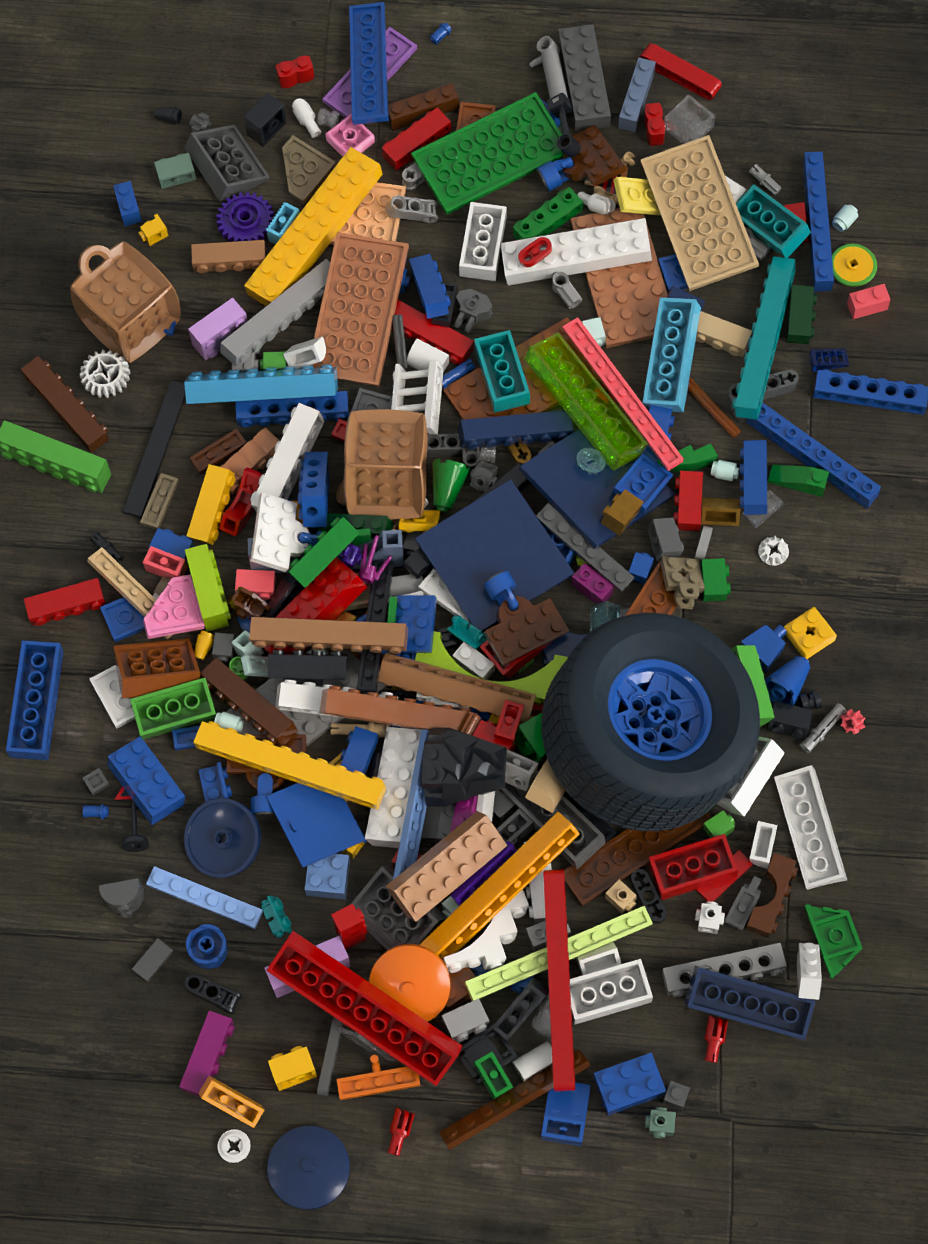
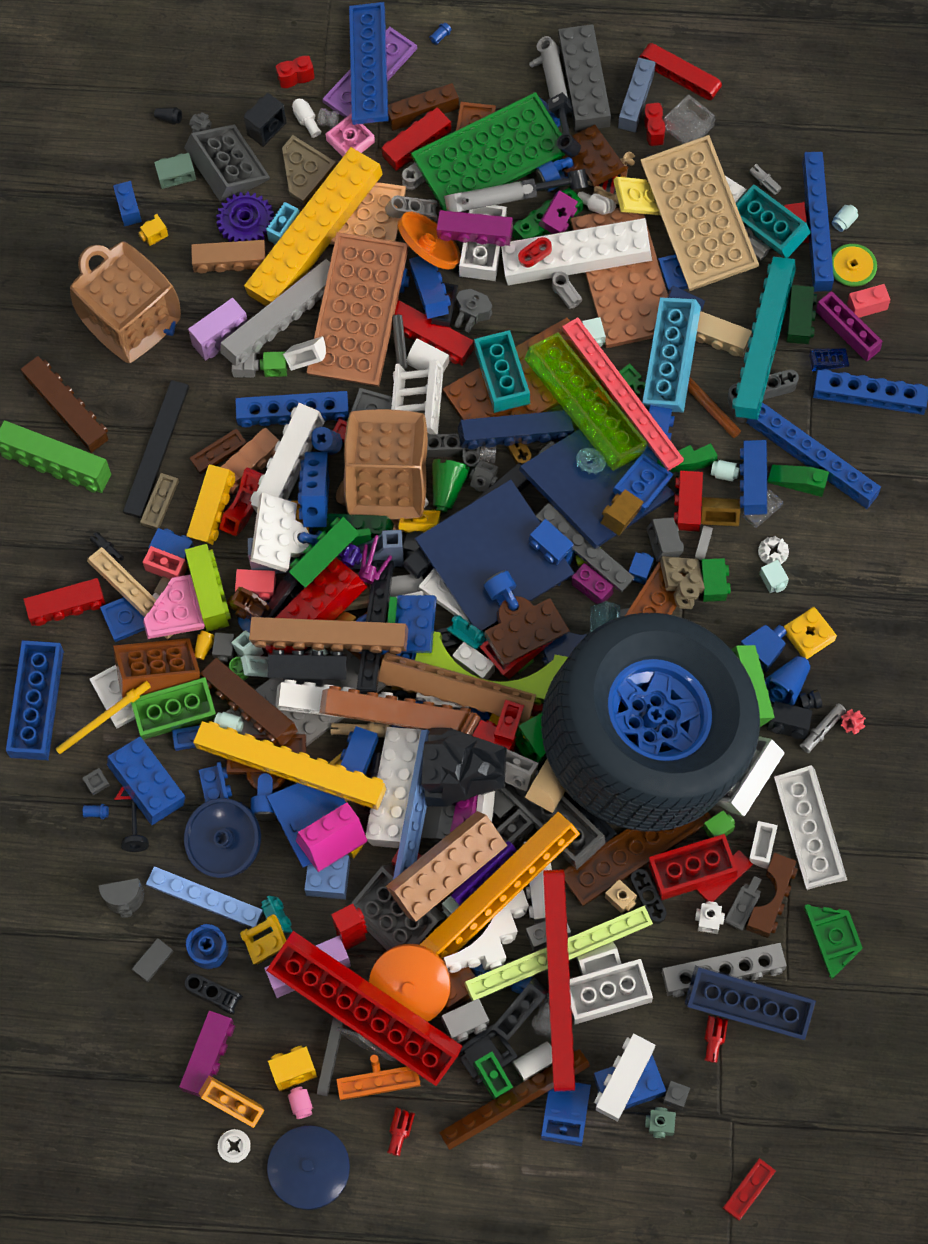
(116, 366): white gear -> none
(132, 696): none -> yellow bar
(261, 384): dark azure brick -> none
(267, 945): none -> yellow plate
(300, 1102): none -> bright pink brick
(326, 440): none -> blue piece
(331, 837): none -> dark pink slope
(422, 238): none -> orange dish
(457, 372): blue pin -> none
(474, 228): none -> magenta brick
(510, 192): none -> light grey piece
(550, 542): none -> blue brick
(551, 220): none -> magenta brick
(625, 1077): none -> white brick
(633, 378): none -> green plate
(749, 1189): none -> red tile
(774, 577): none -> light aqua brick
(809, 971): white brick -> none
(849, 326): none -> magenta brick

